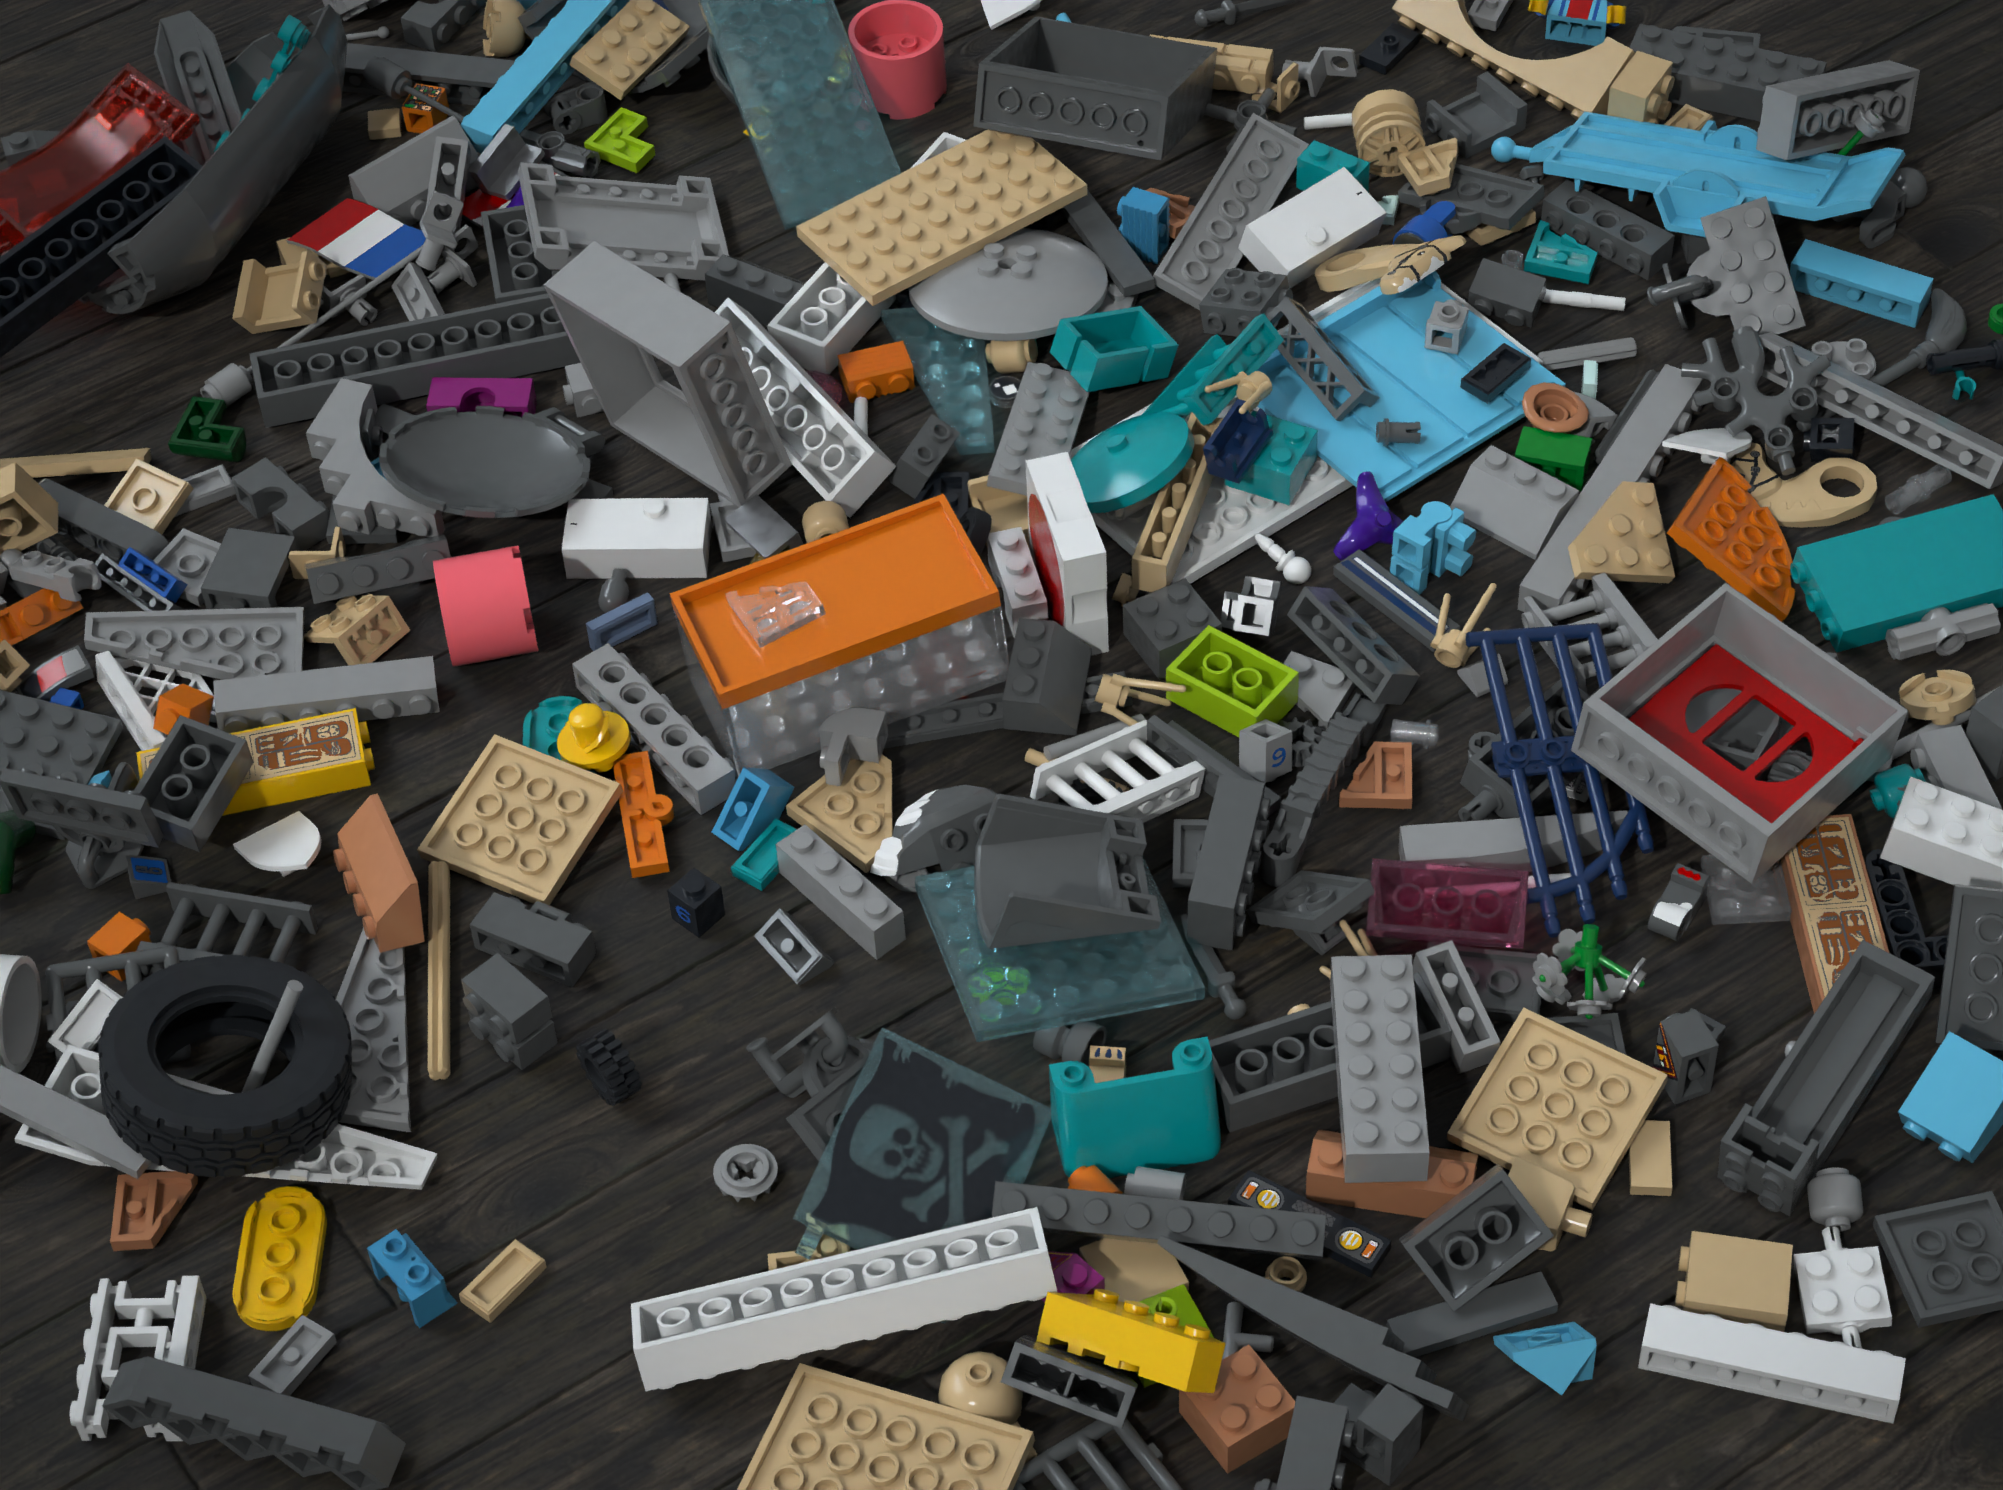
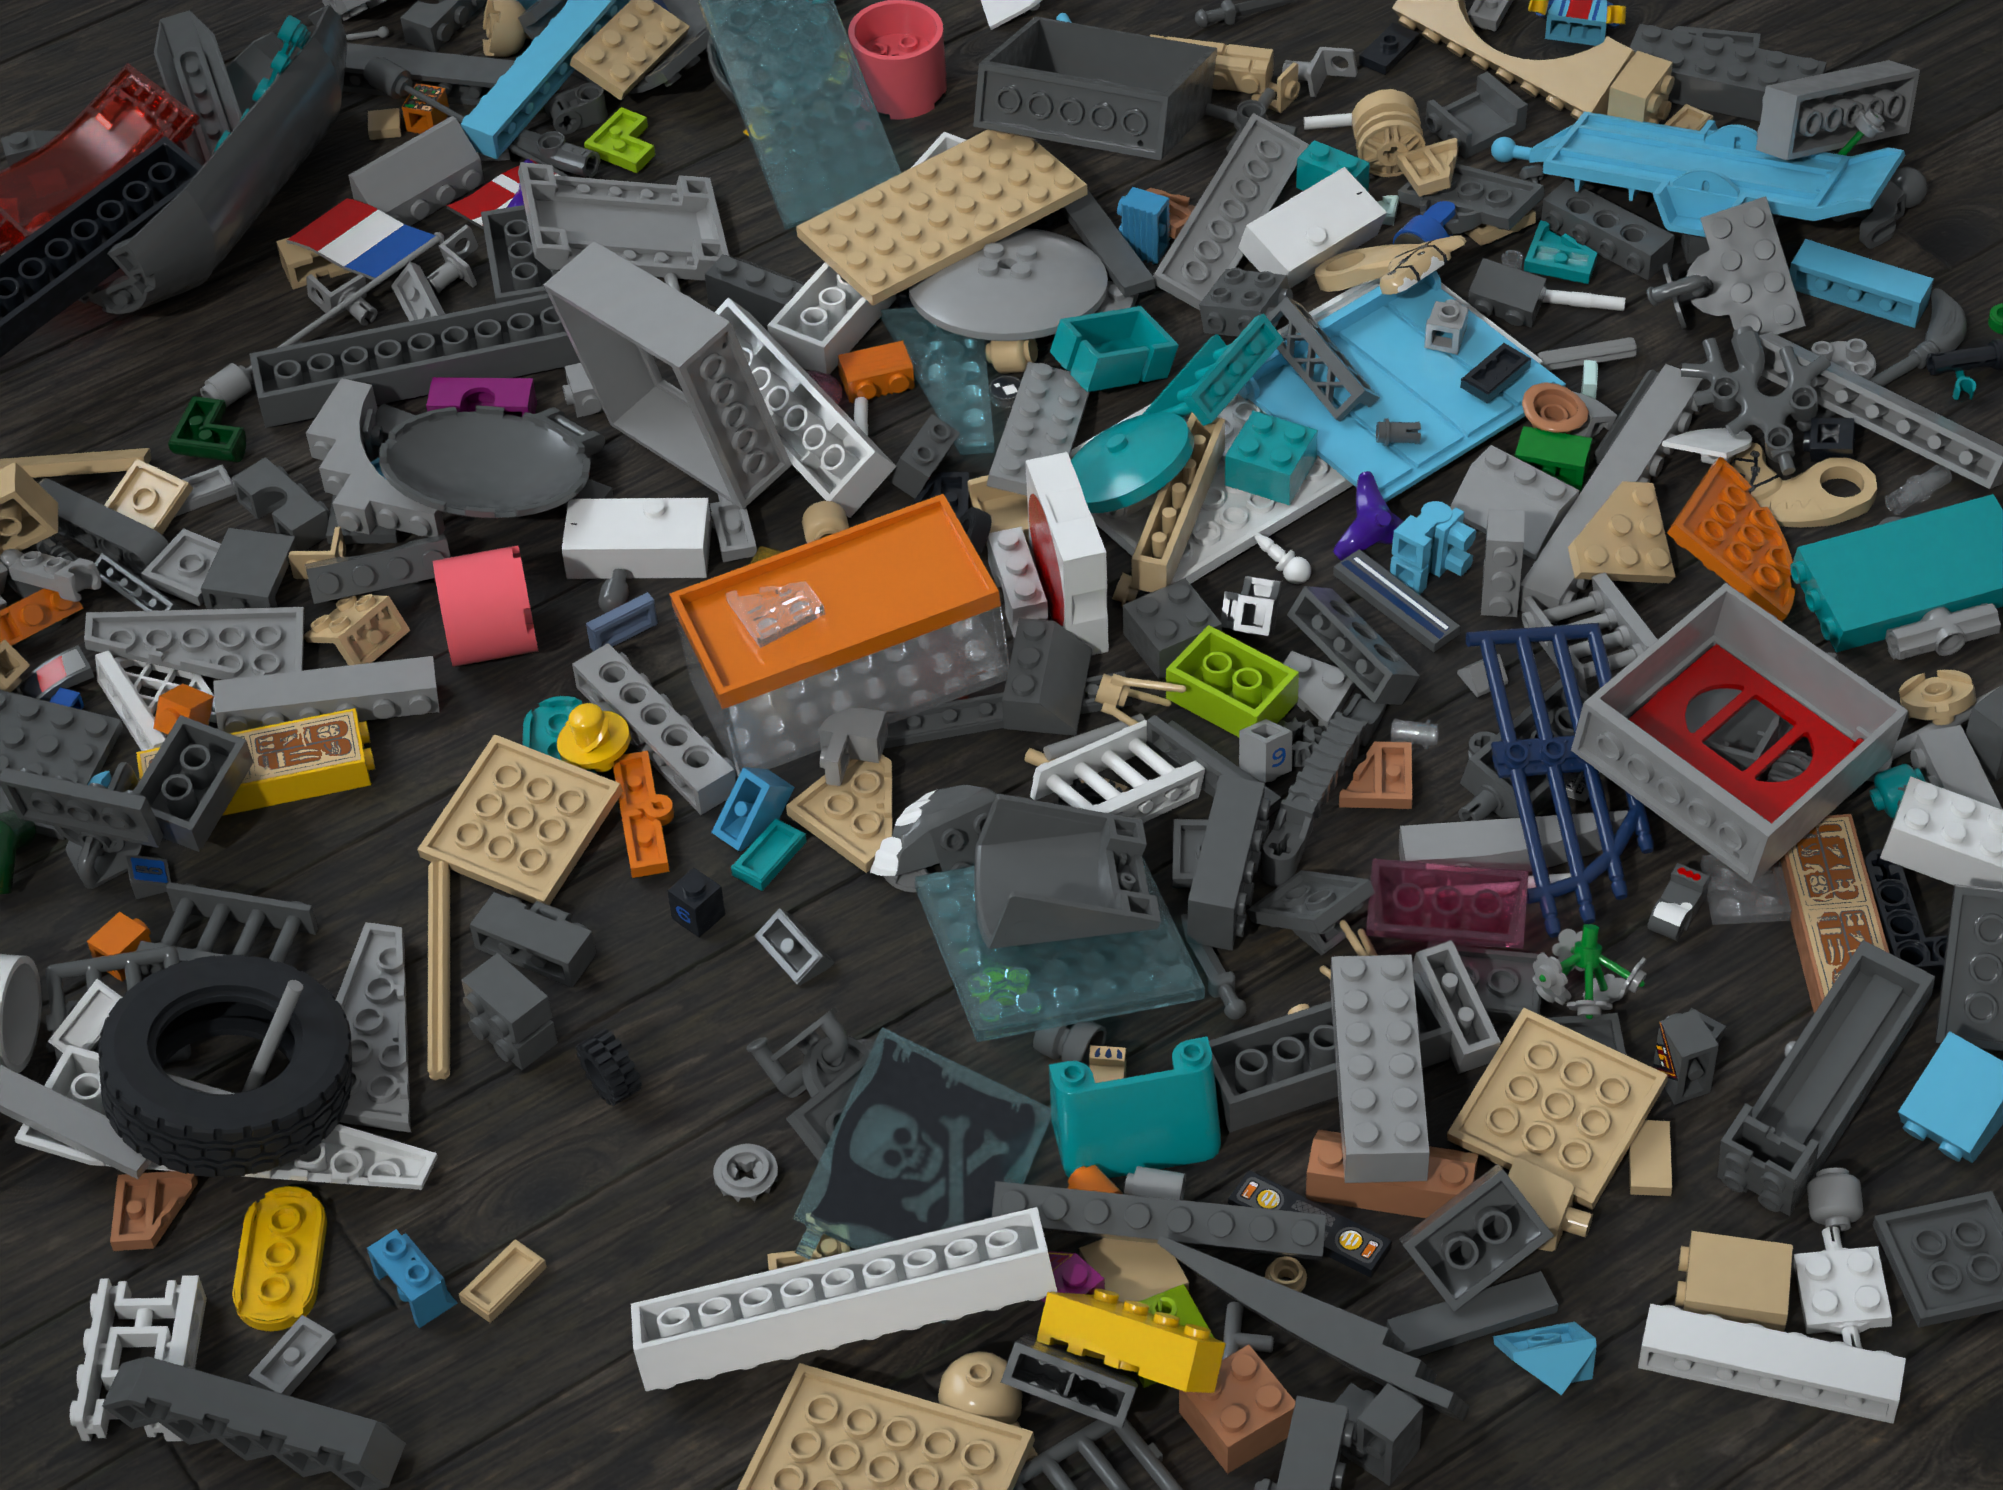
(152, 574): blue piece -> none
(279, 294): tan panel -> none
(283, 845): white shield -> none
(379, 878): nougat slope -> none
(437, 231): light grey bracket -> none
(449, 174): light grey brick -> none
(499, 163): flat silver panel -> none
(763, 528): flat silver panel -> none
(841, 891): light grey brick -> none
(1236, 443): dark blue hinge -> none
(1251, 388): tan plant -> none
(1452, 647): tan plant -> none
(1502, 562): none -> light grey arch

